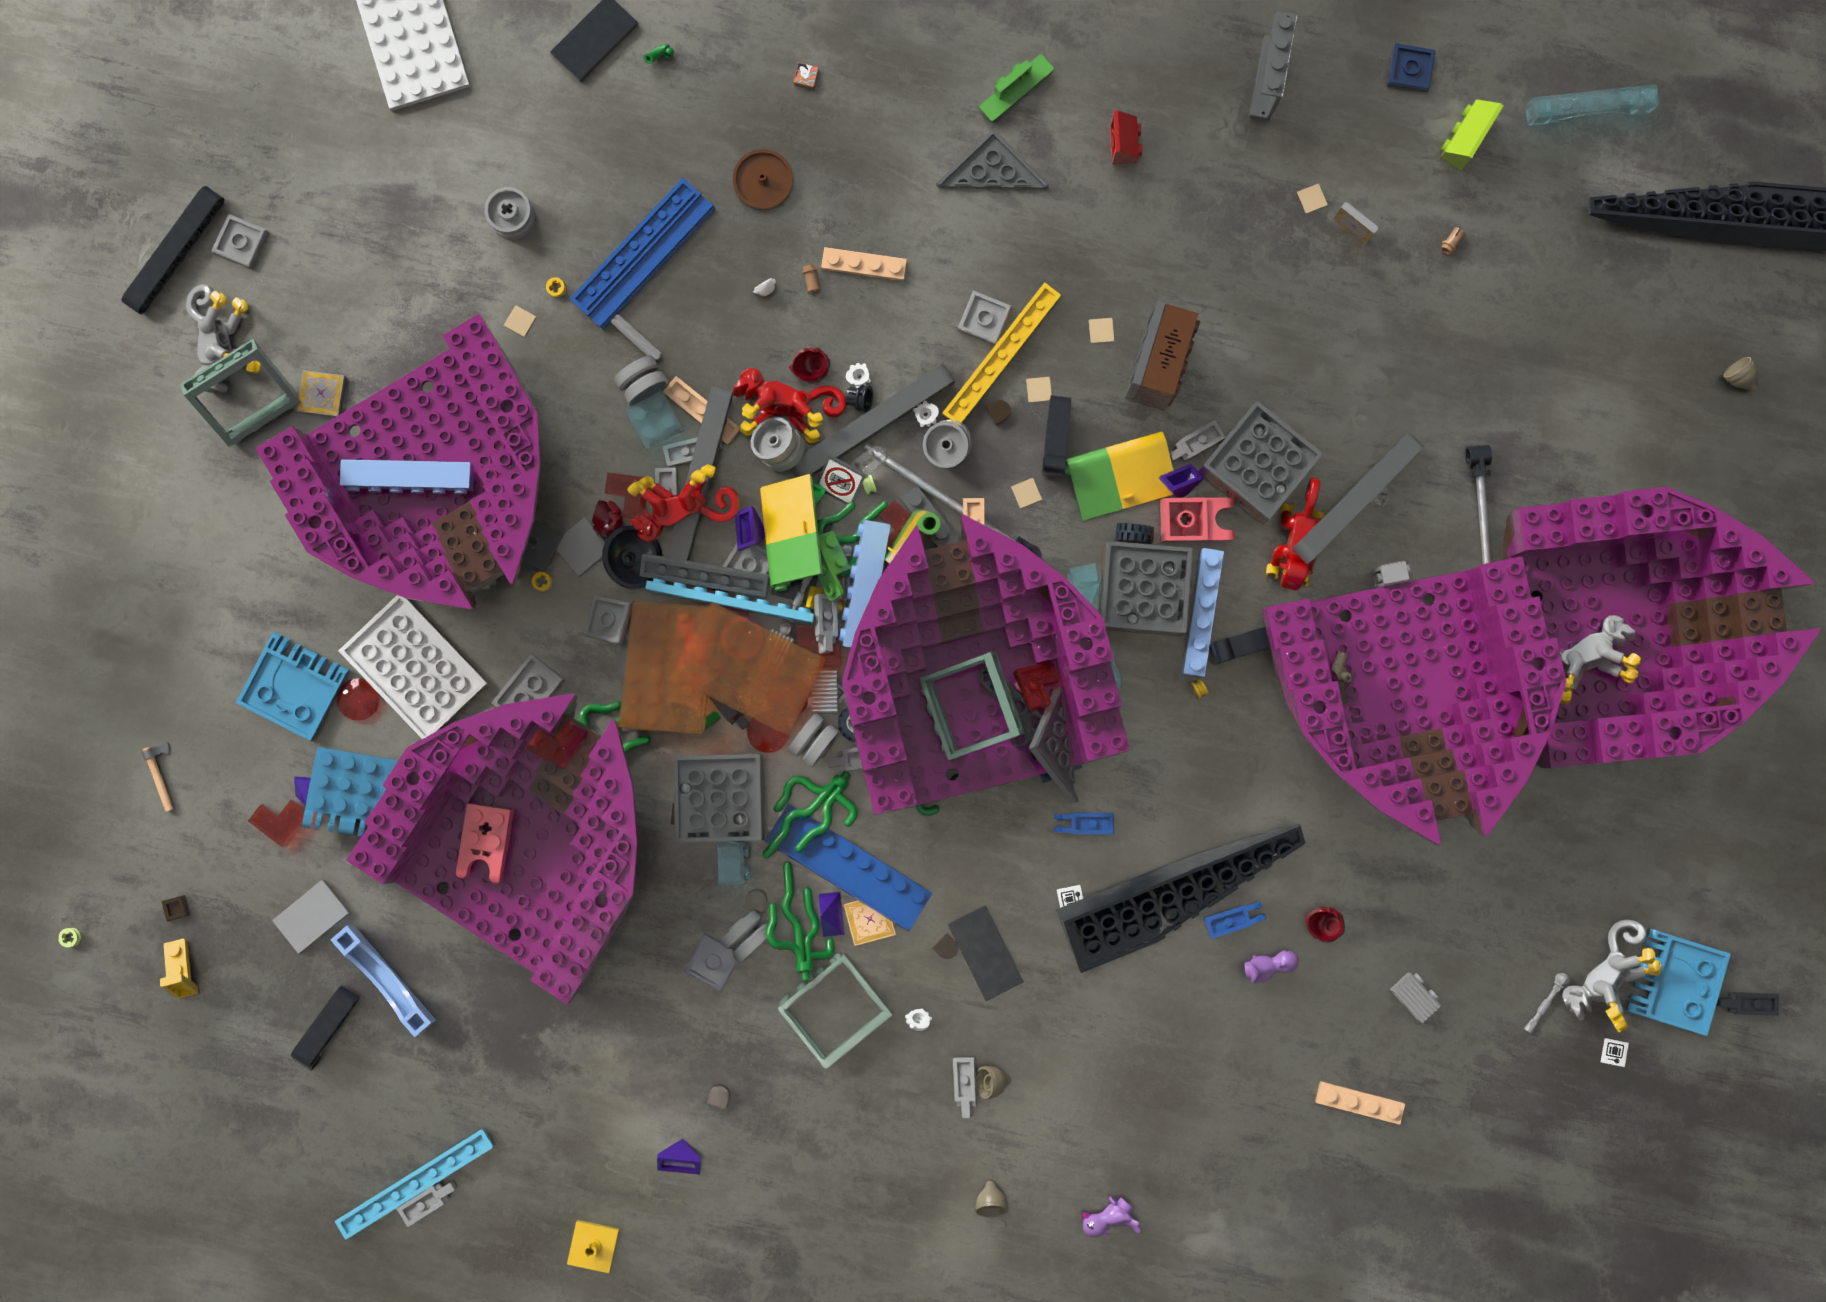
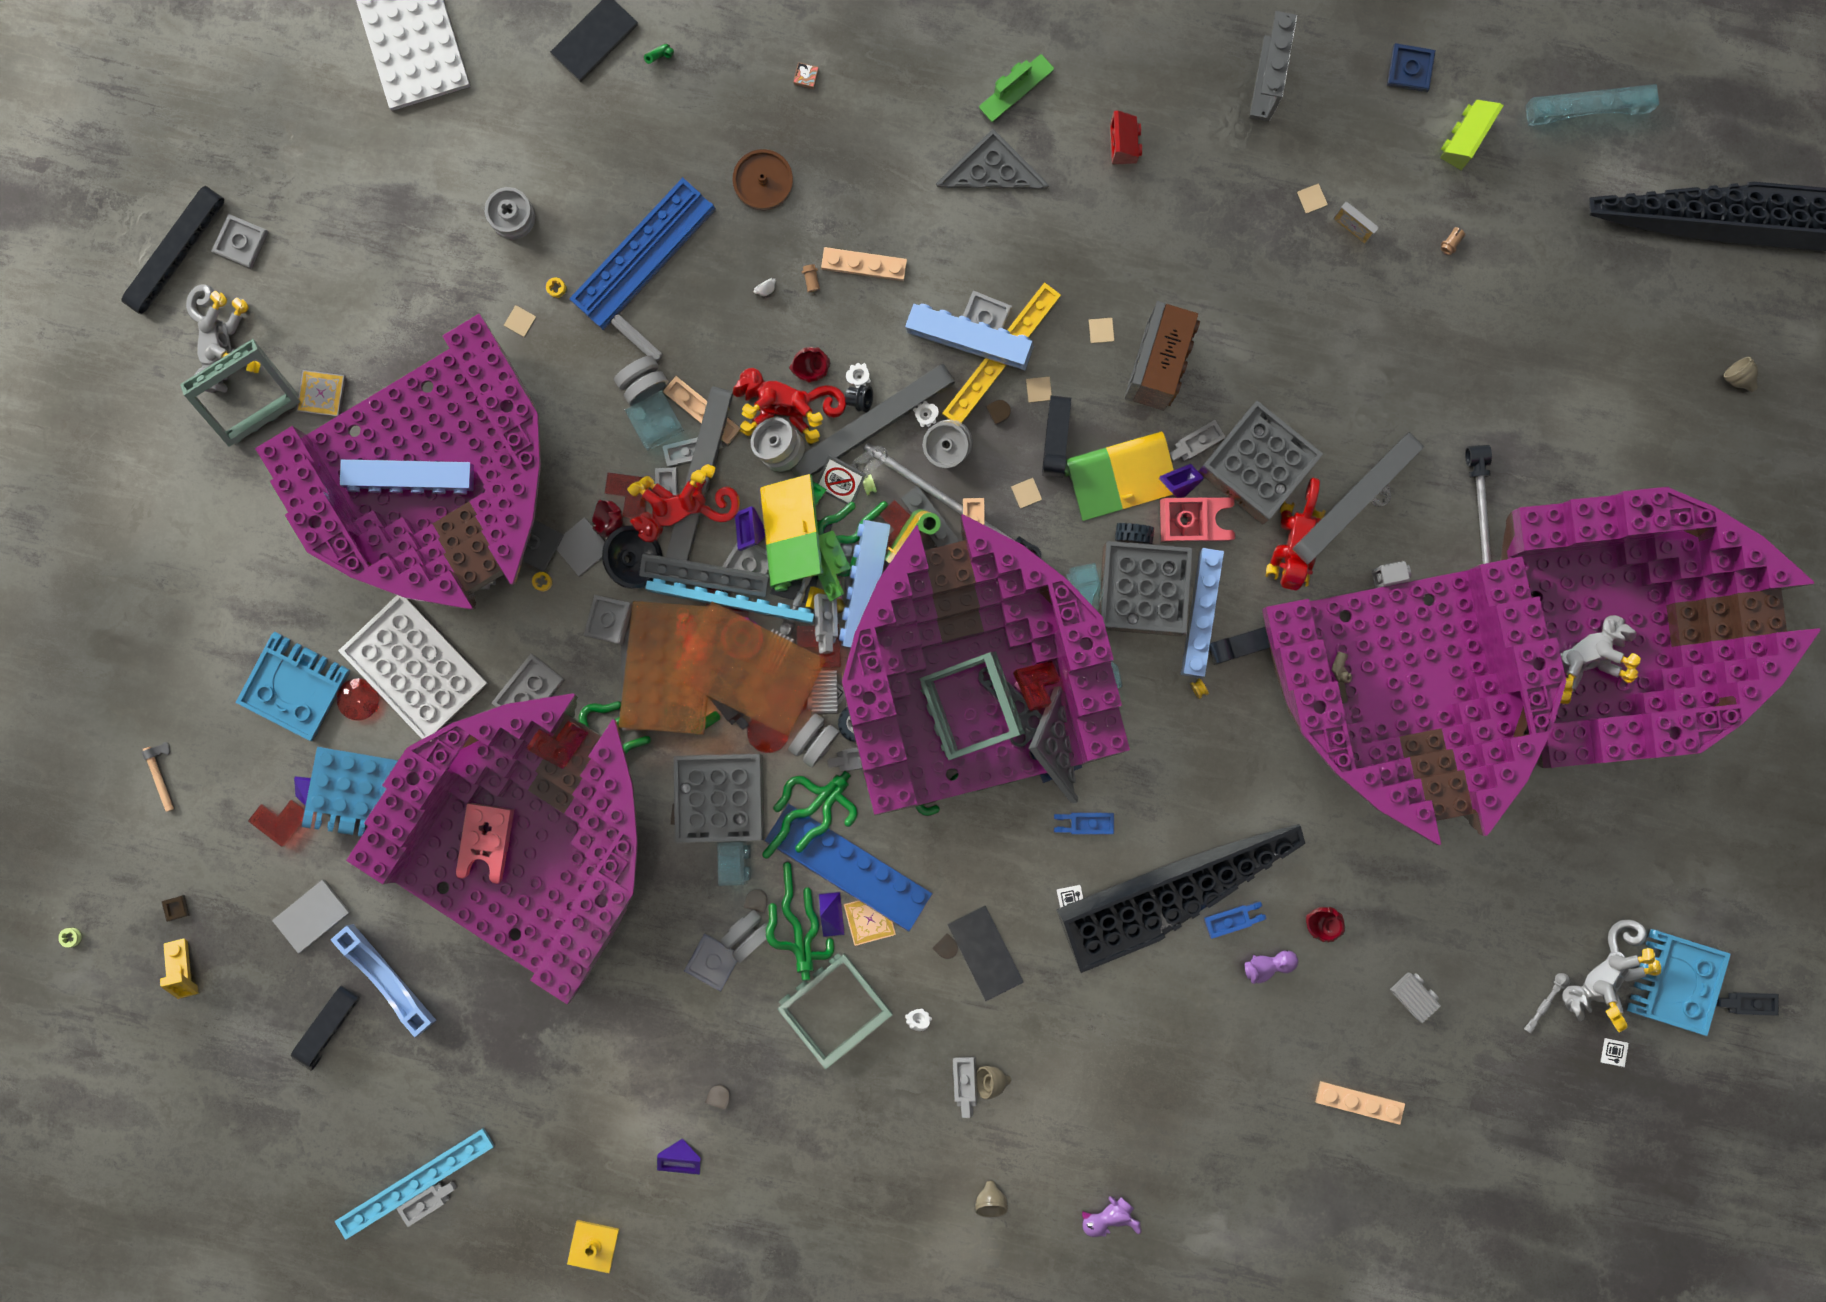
(969, 336): none -> light blue brick

